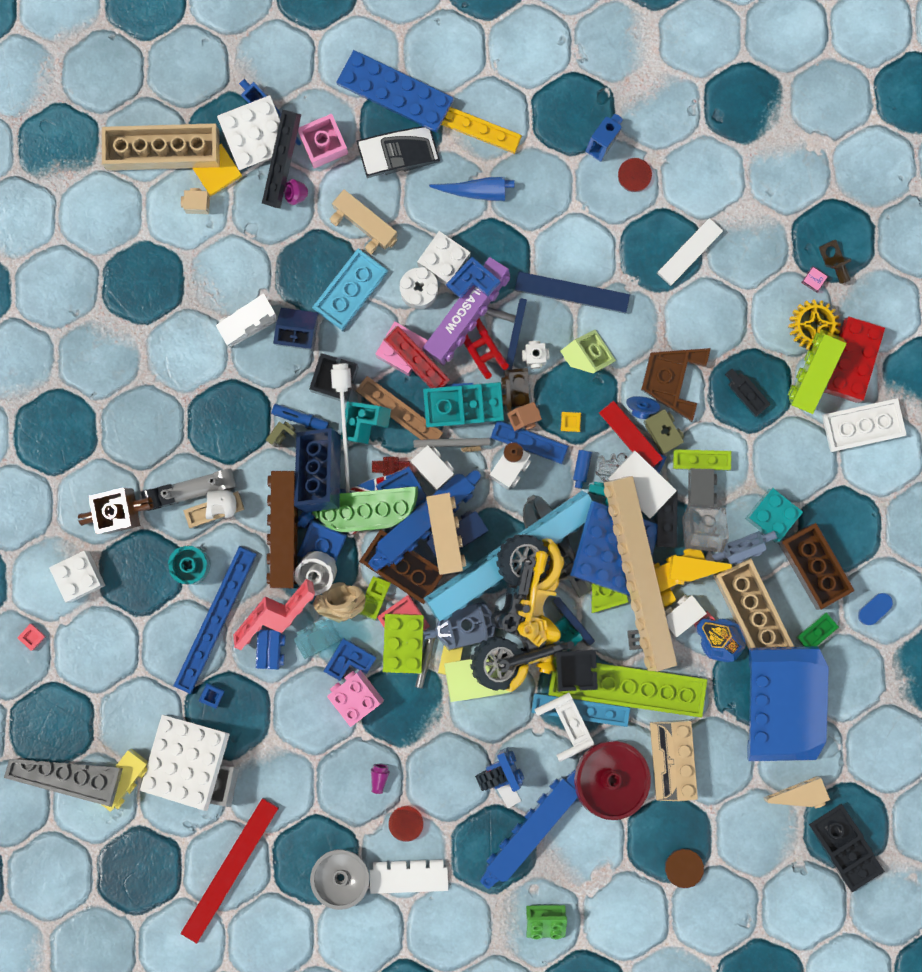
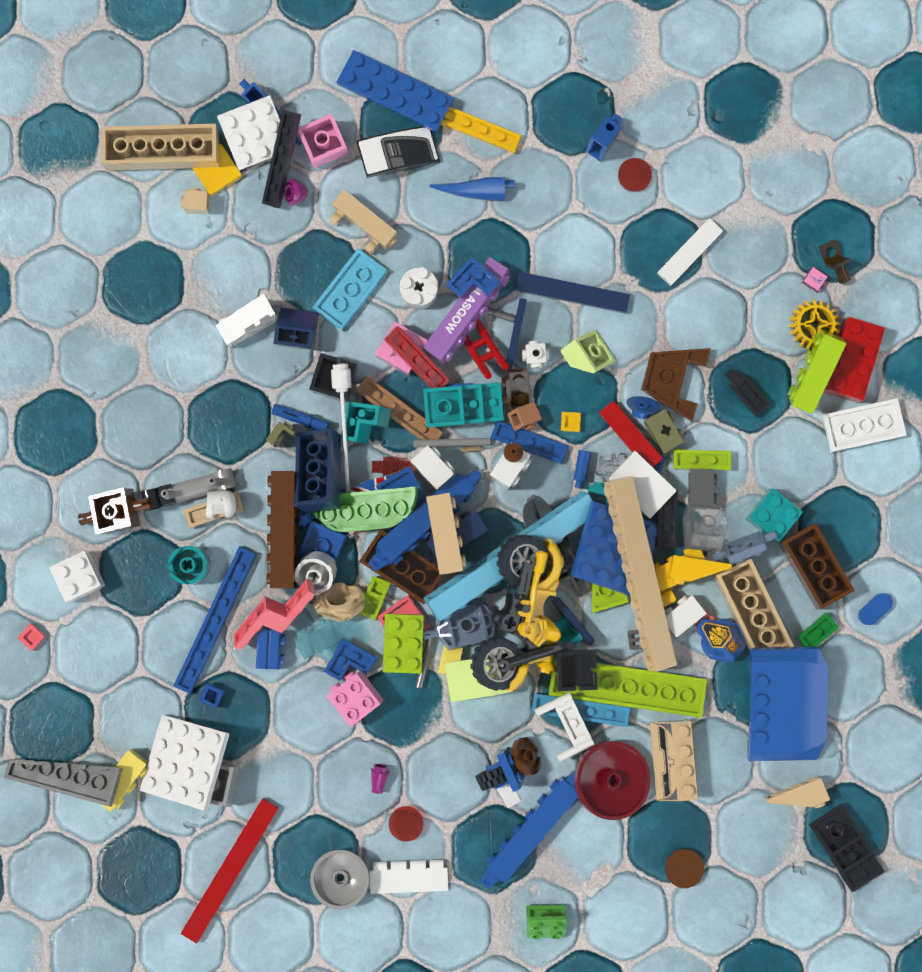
(443, 258): white brick -> none
(525, 756): none -> reddish brown tile

